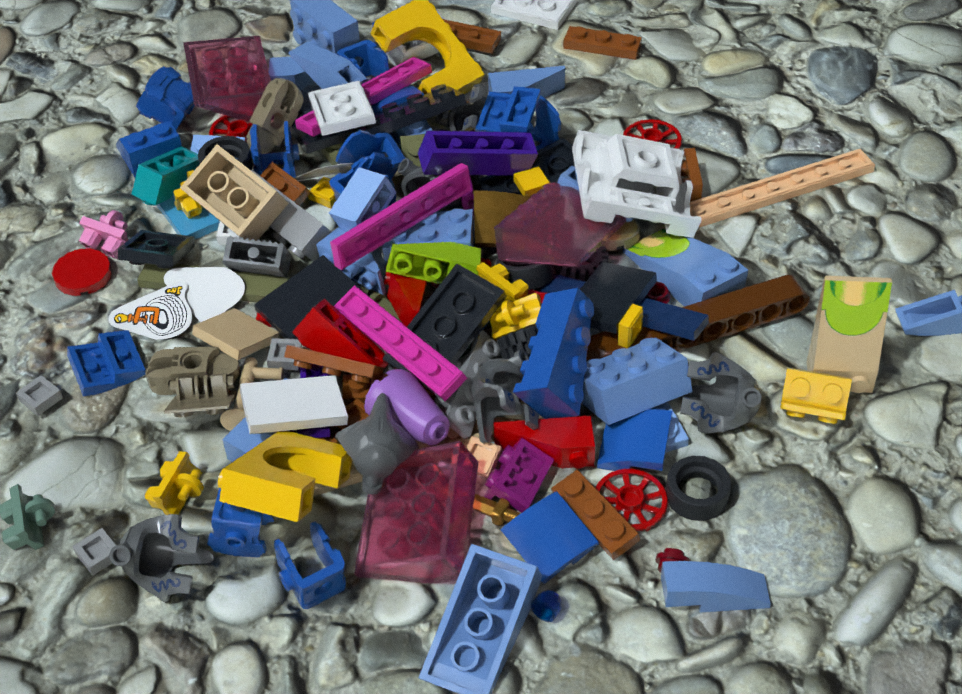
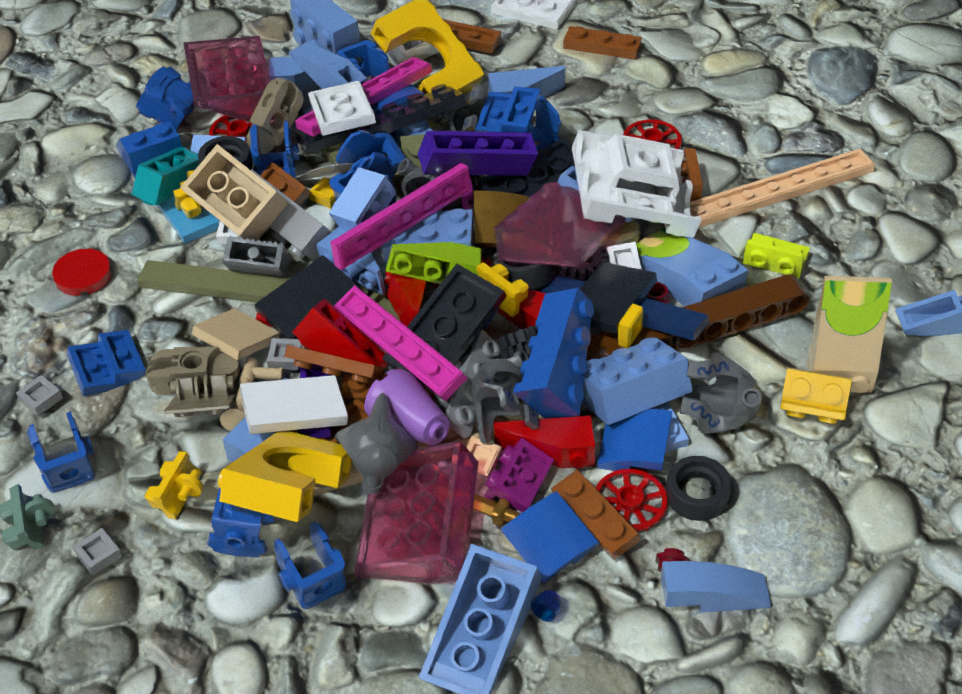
(51, 470): none -> blue piece
(109, 229): bright pink hips -> none
(152, 550): dark grey piece -> none
(155, 315): sticker -> none
(156, 248): black plate -> none
(208, 289): white sticker -> none
(515, 315): yellow hips -> none
(530, 181): yellow tile -> none
(624, 255): none -> white plate
(775, 255): none -> neon yellow bracket

